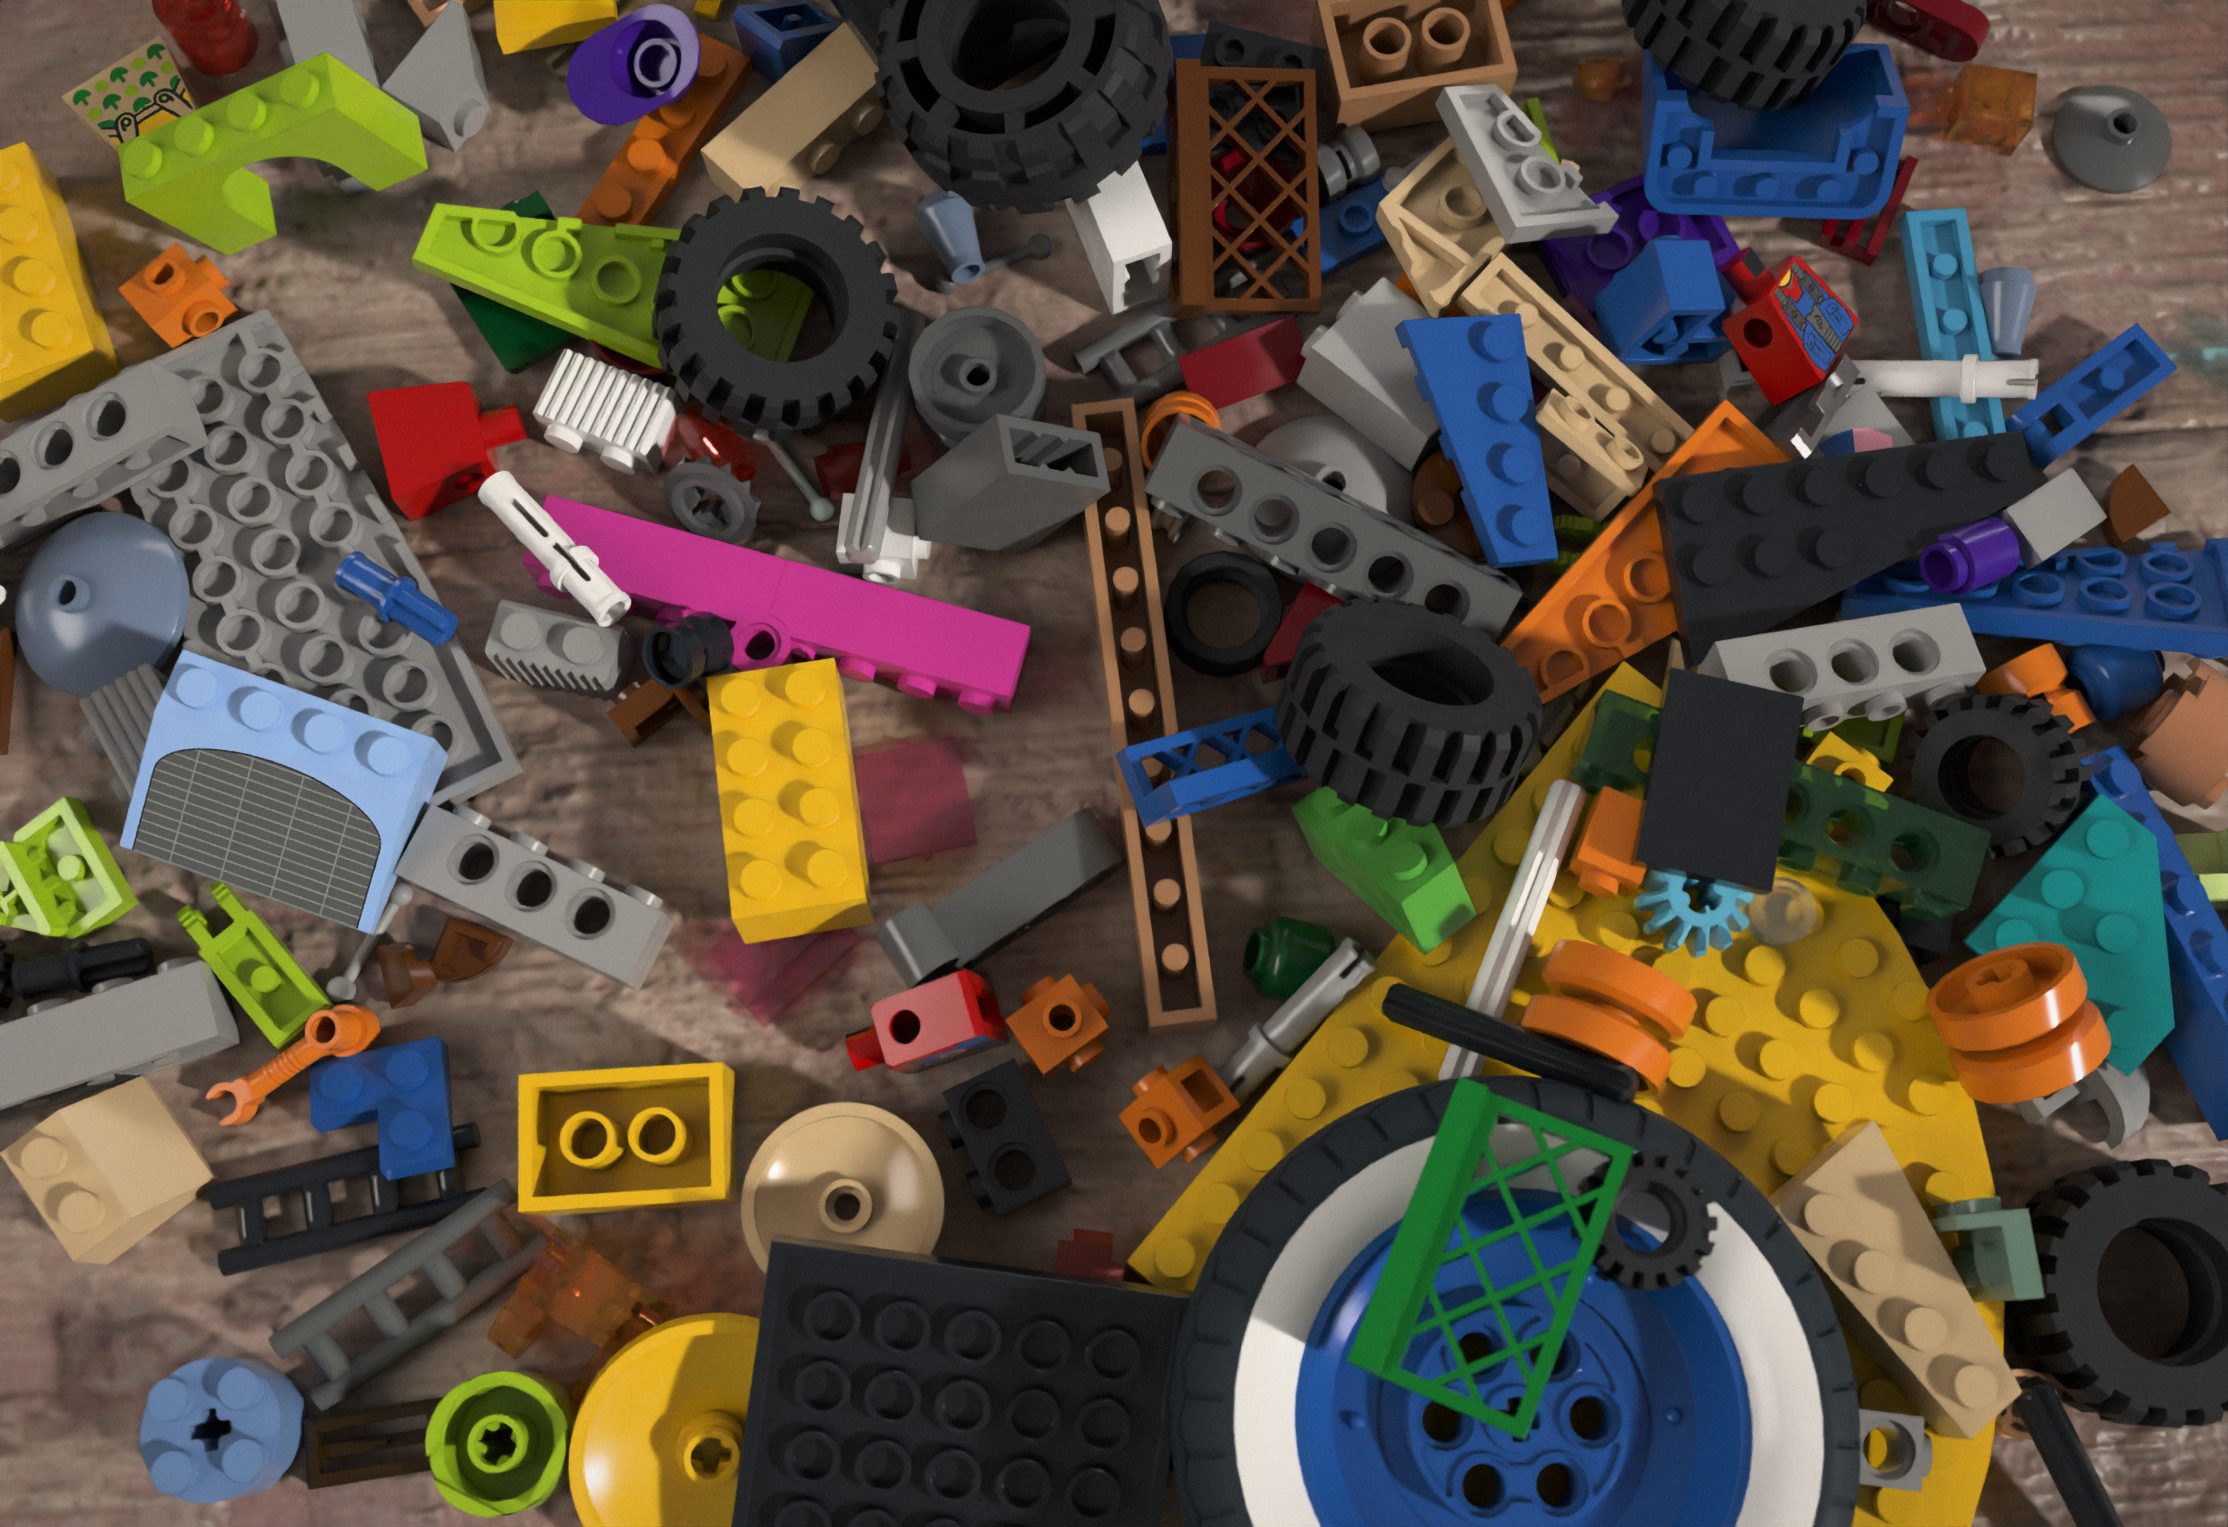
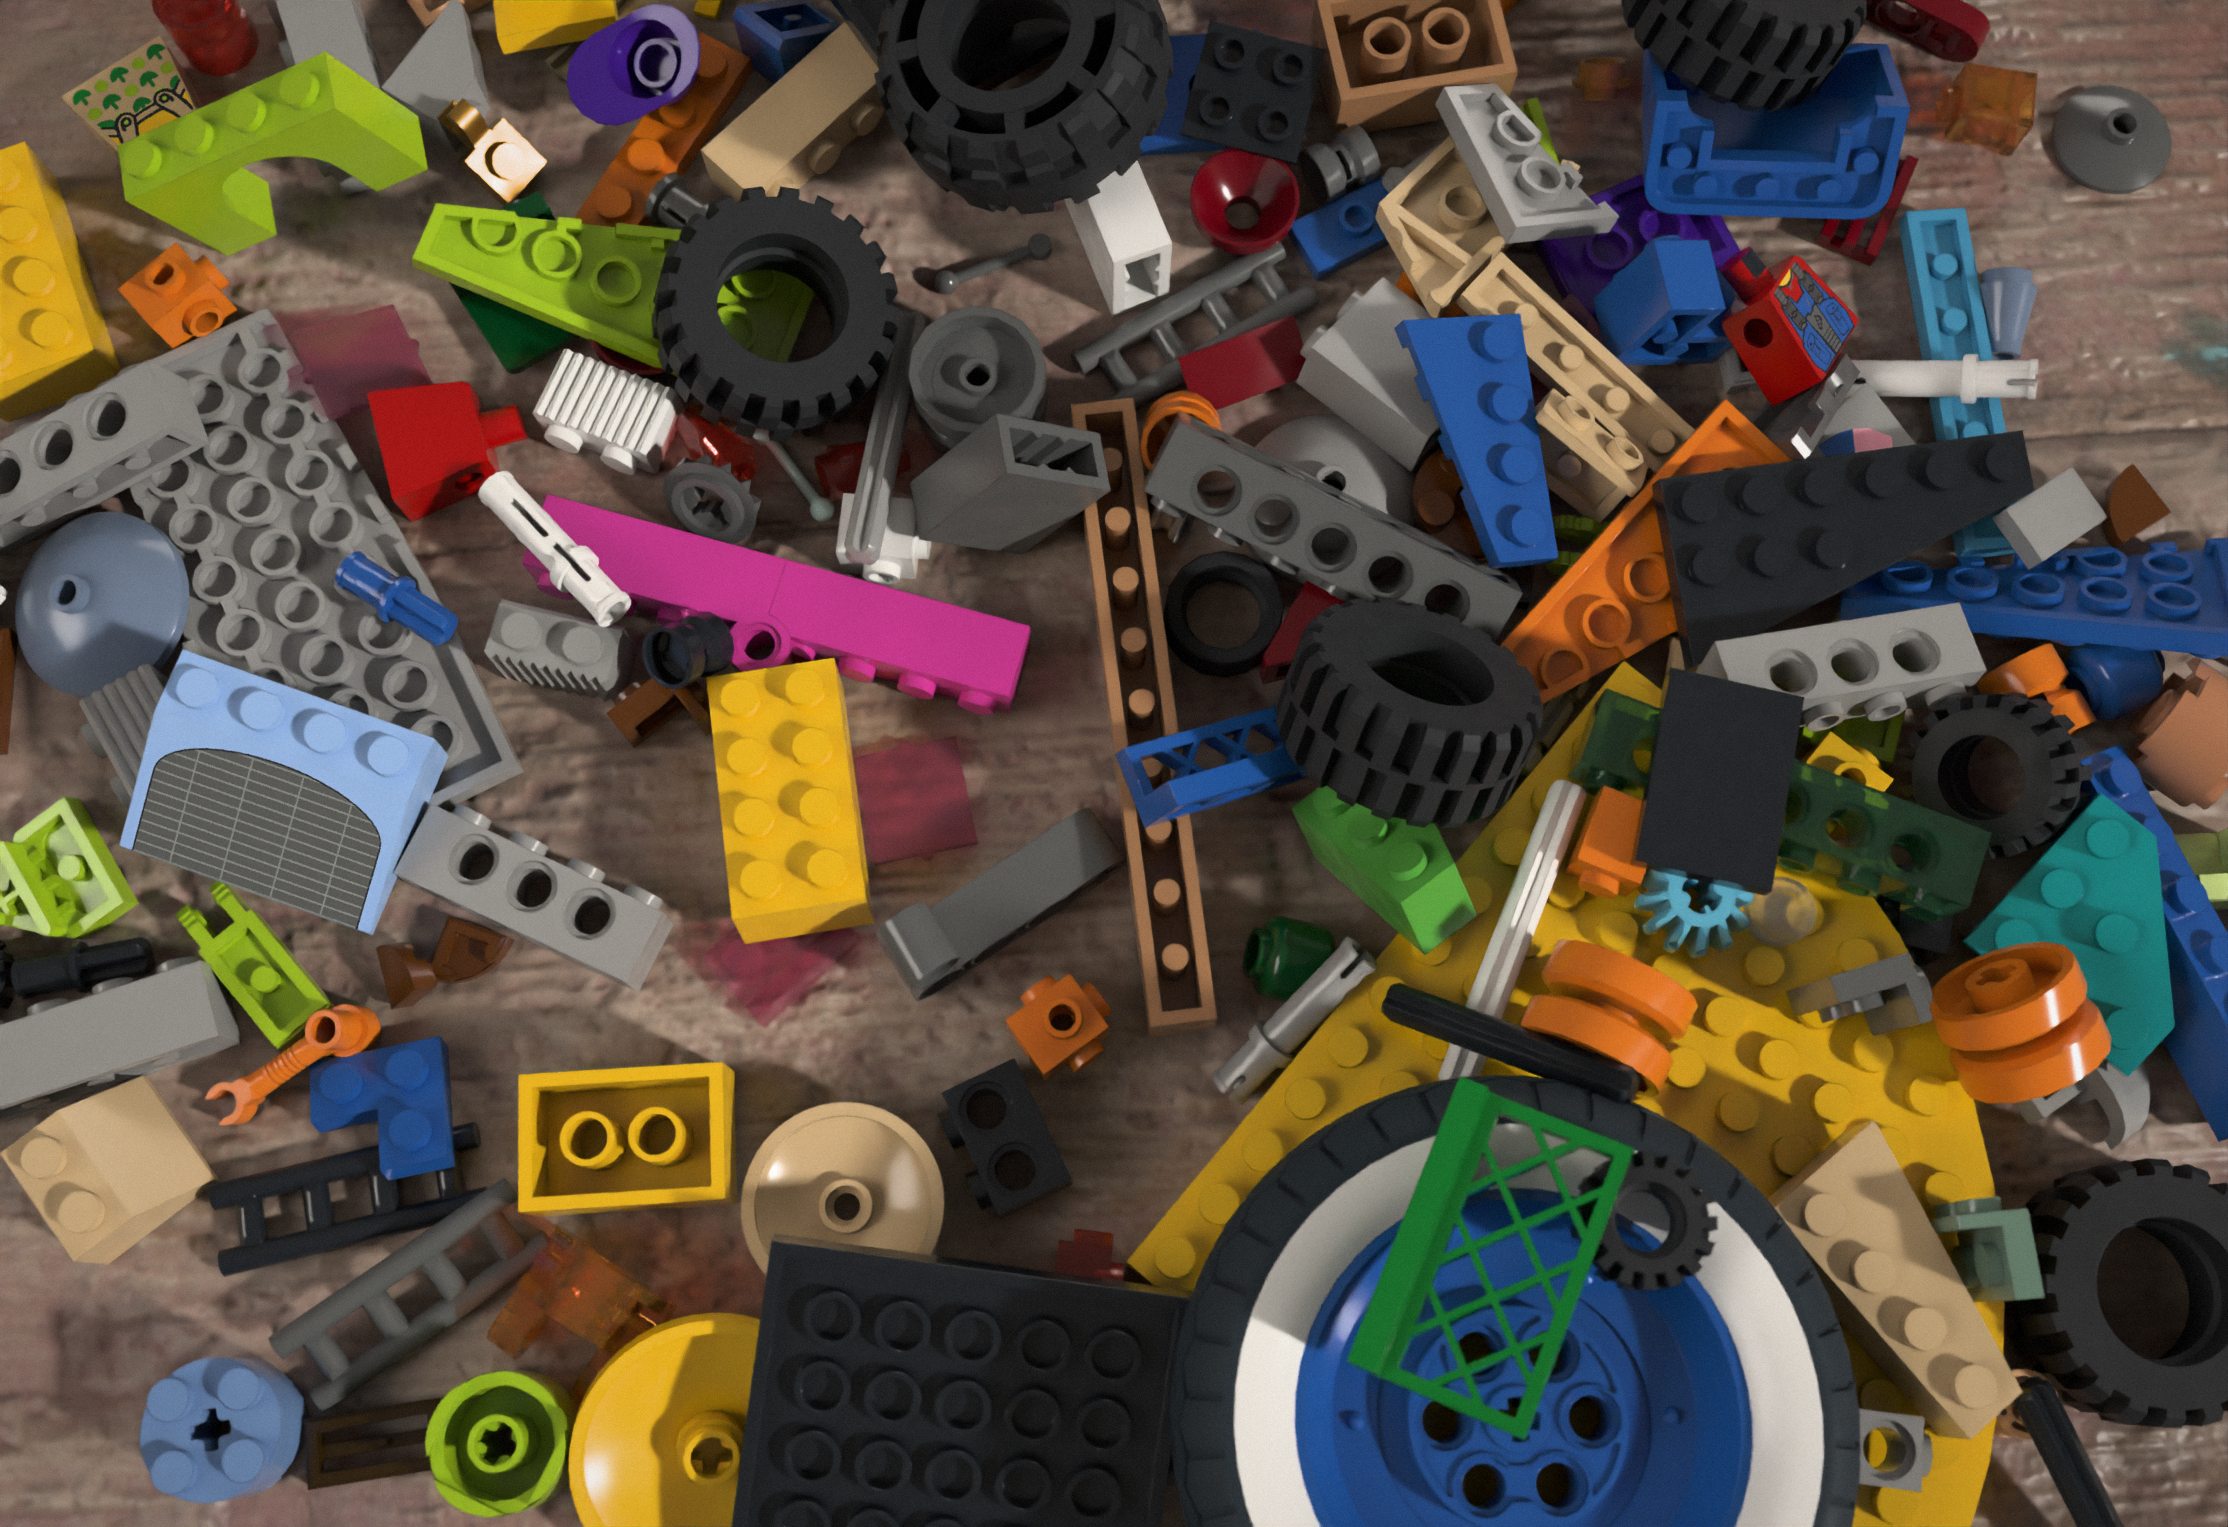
(342, 988): light grey hinge -> none
(358, 357): none -> clear pink piece
(495, 154): none -> plate
(673, 202): none -> dark grey bush
(951, 232): sand blue cone -> none
(956, 1020): torso -> none
(1178, 1111): orange brick -> none
(1191, 180): reddish brown fence -> none
(1888, 993): none -> dark grey bracket
(1970, 556): dark purple brick -> none
(2092, 394): blue plate -> none

